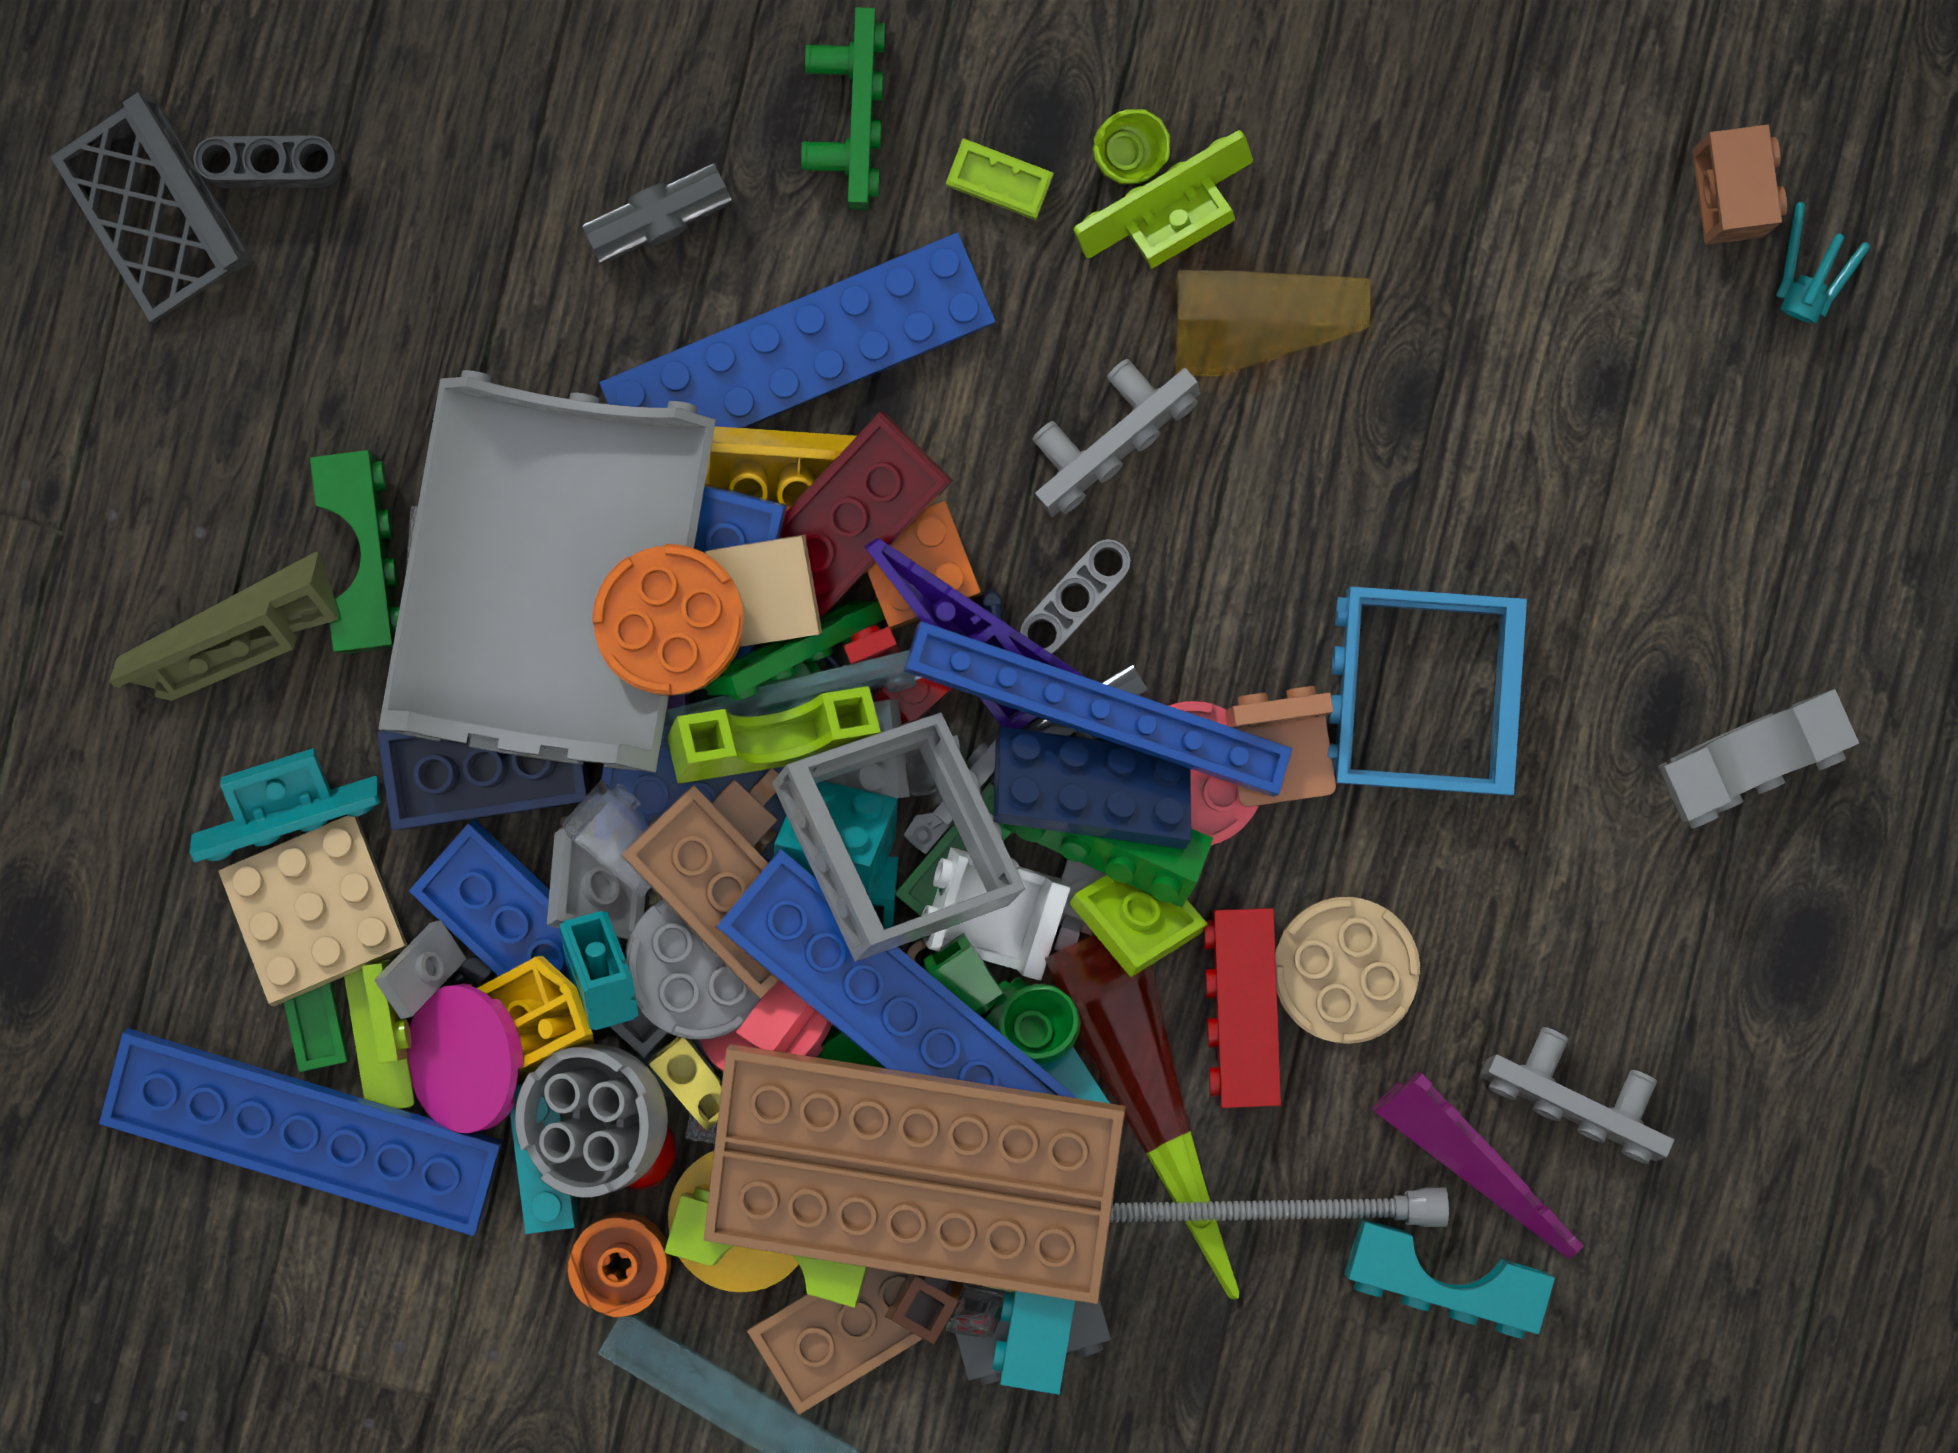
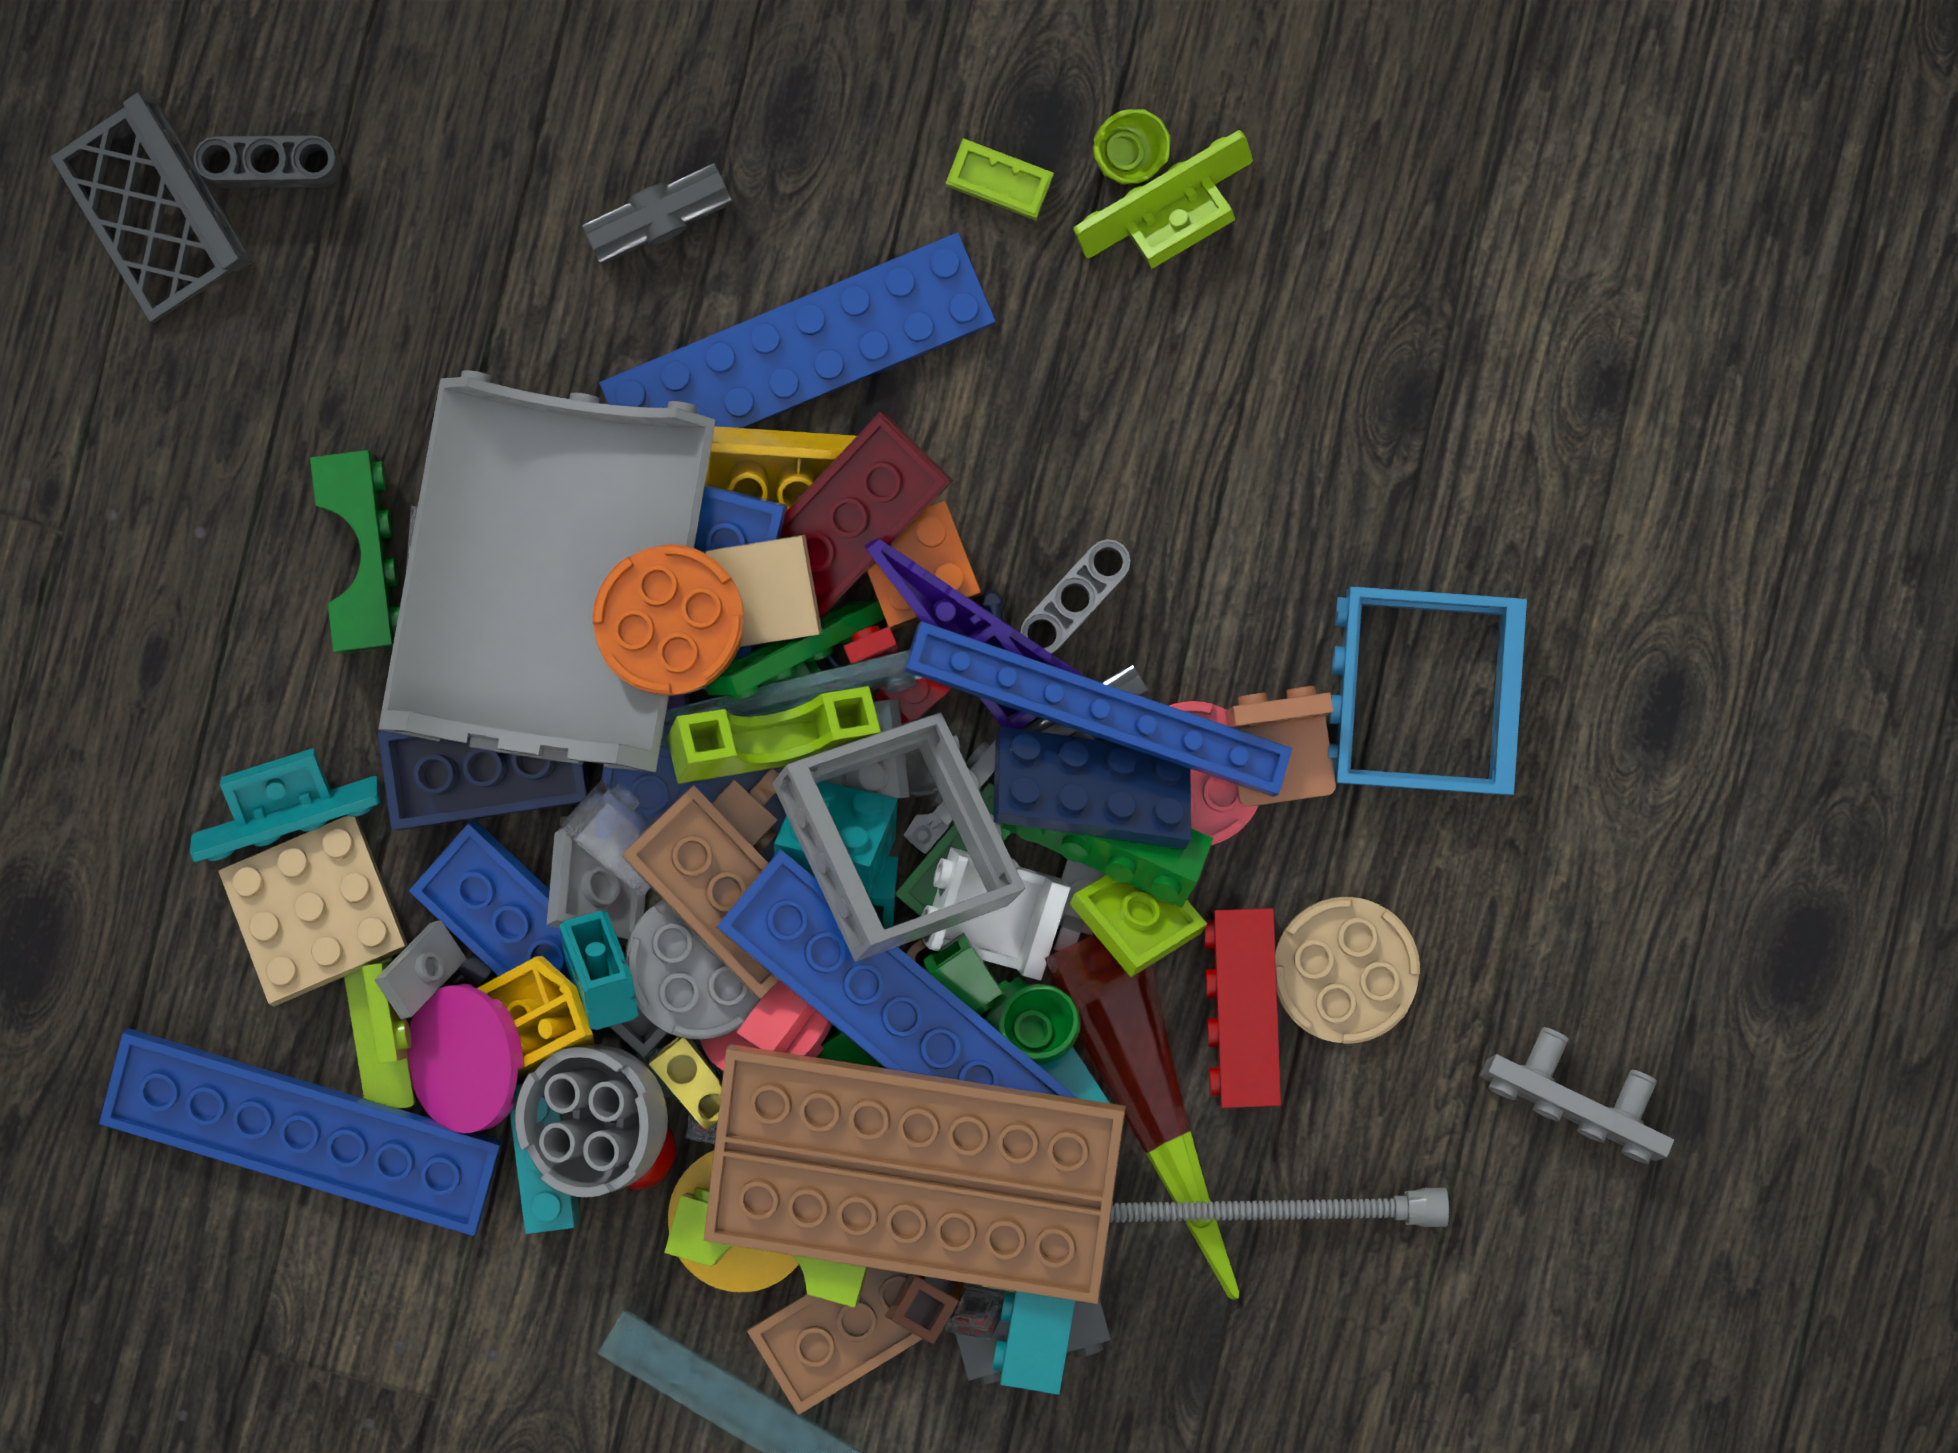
(232, 633): olive wedge -> none
(316, 1029): green tile -> none
(608, 1289): orange brick -> none
(867, 85): green plate -> none
(1103, 459): light grey plate -> none
(1255, 317): clear yellow wedge -> none
(1441, 1131): magenta wedge -> none
(1508, 1294): teal arch -> none
(1738, 184): nougat brick -> none
(1757, 755): light grey brick -> none
(1806, 297): teal plant -> none

